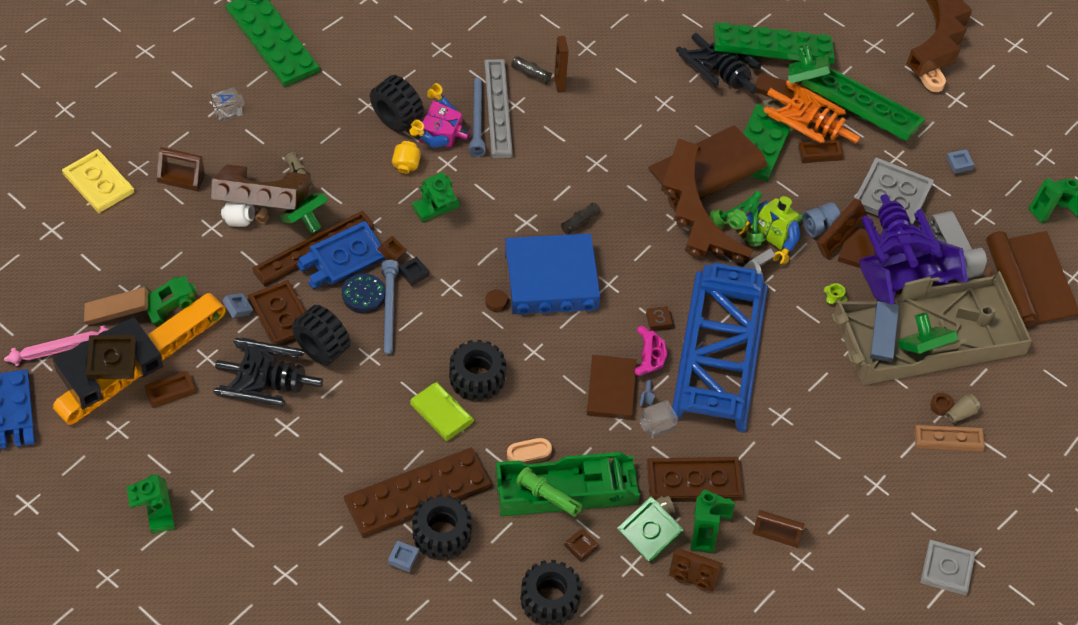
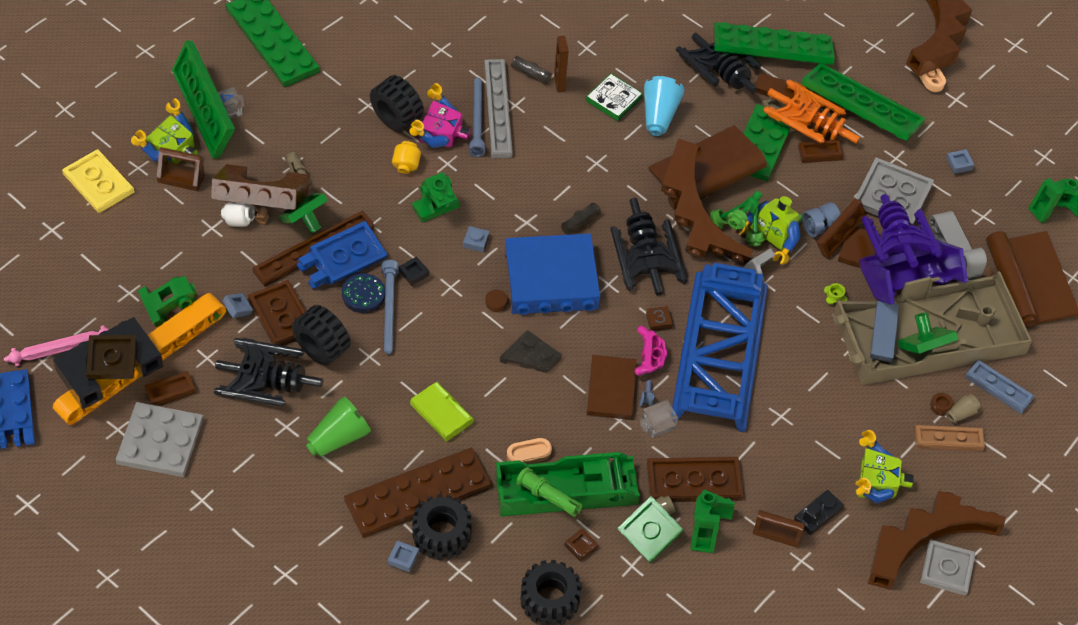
(116, 306): medium nougat tile -> none
(155, 496): green tile -> none
(159, 439): none -> light grey plate
(173, 134): none -> torso
(203, 99): none -> green plate
(337, 429): none -> bright green cone
(392, 249): reddish brown tile -> none
(476, 239): none -> sand blue plate
(477, 355): black tyre -> none
(531, 353): none -> clear smoke wing
(614, 97): none -> tile
(647, 254): none -> black bar
(661, 102): none -> medium azure cone
(695, 569): reddish brown bracket -> none
(808, 66): green tile -> none
(819, 512): none -> black hinge
(880, 472): none -> torso
(947, 518): none -> reddish brown arch
(999, 386): none -> sand blue tile

